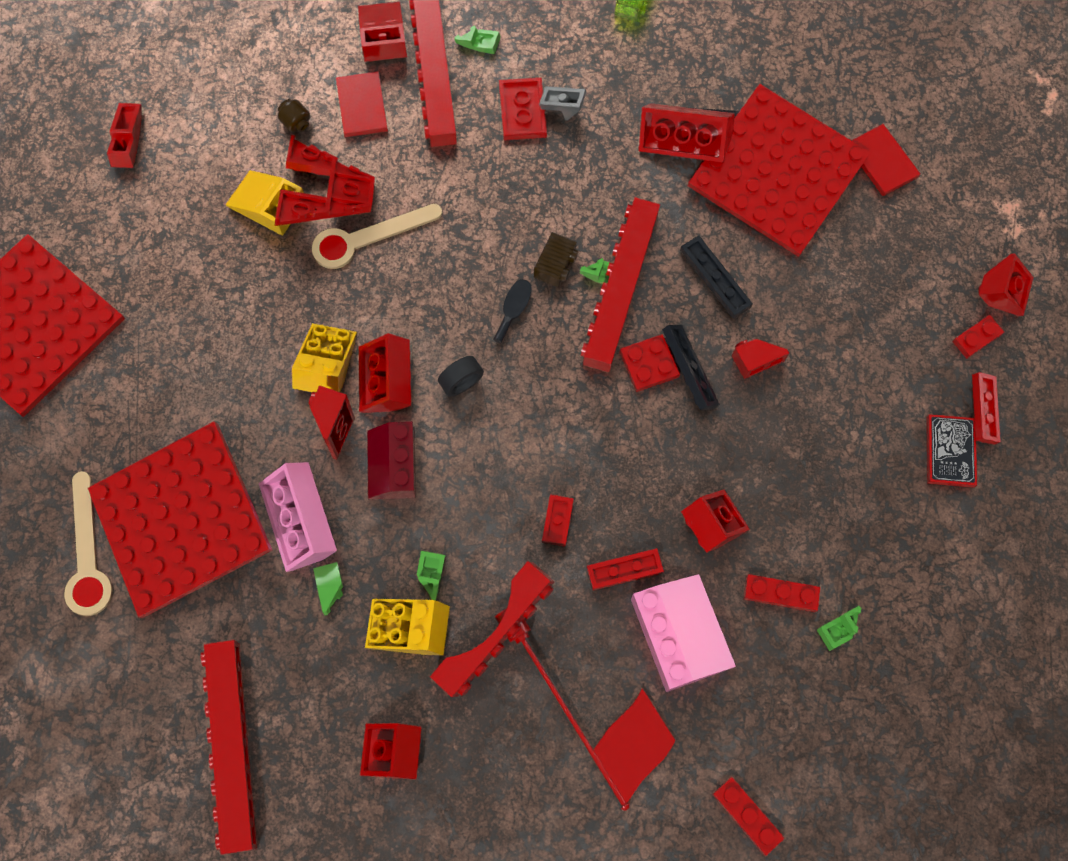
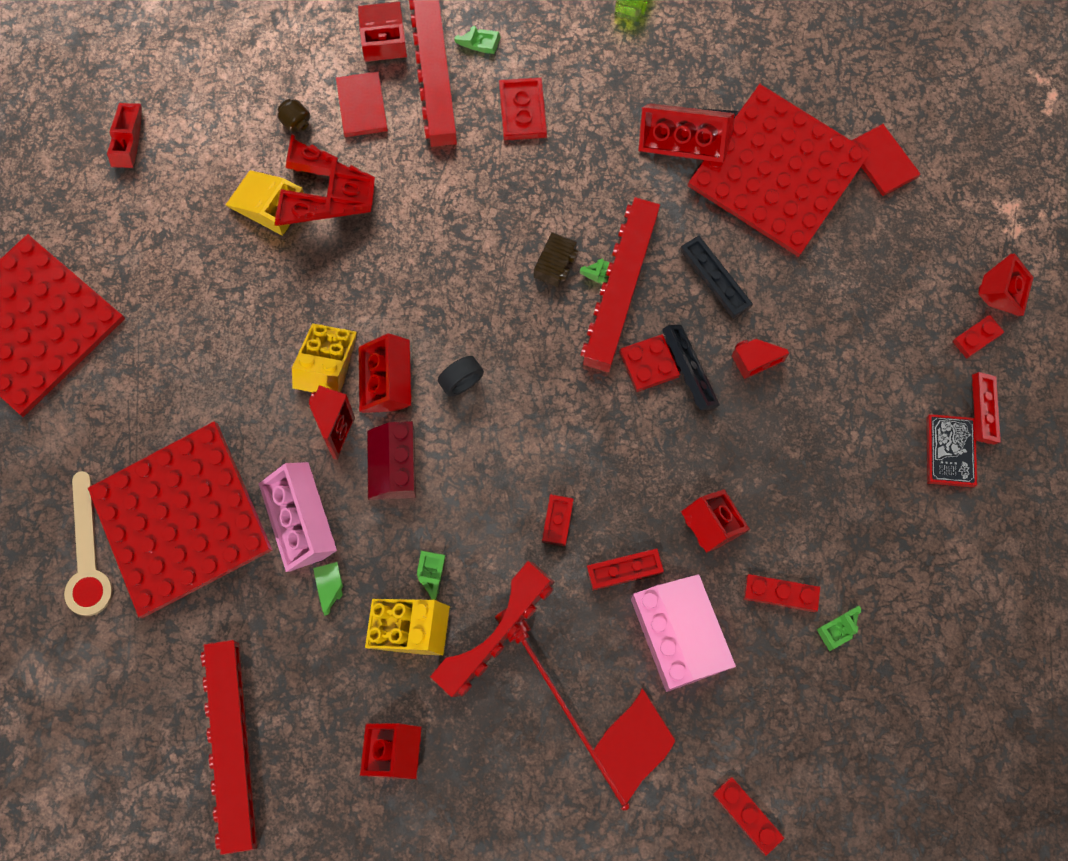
(336, 247): tan piece -> none
(513, 306): black piece -> none
(563, 99): dark grey slope -> none

